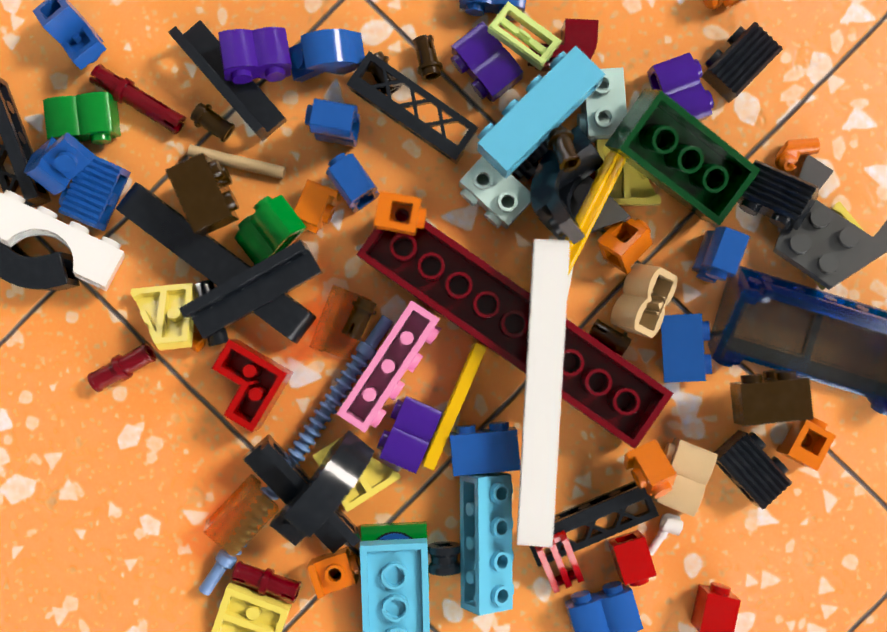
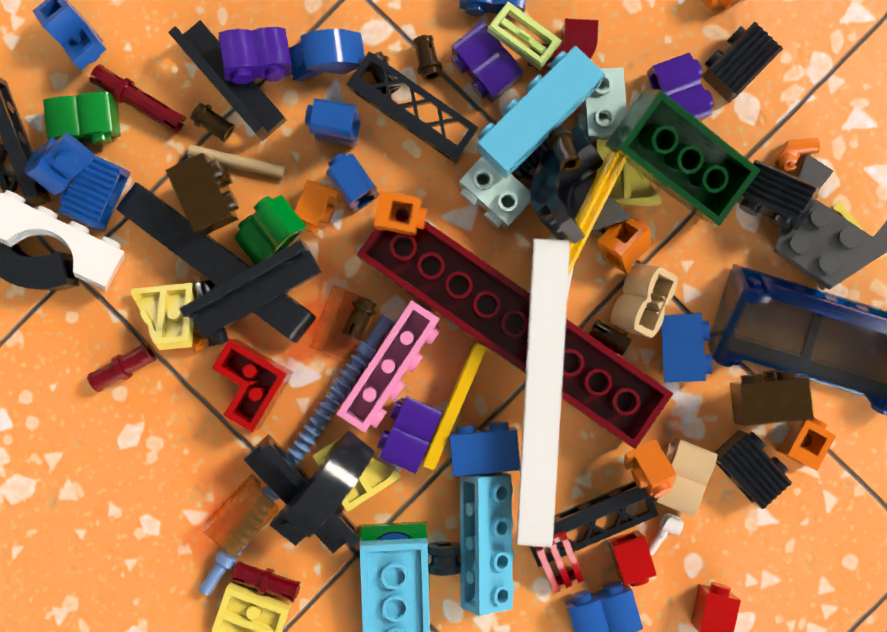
(341, 560): orange brick -> none
(720, 254): blue brick -> none

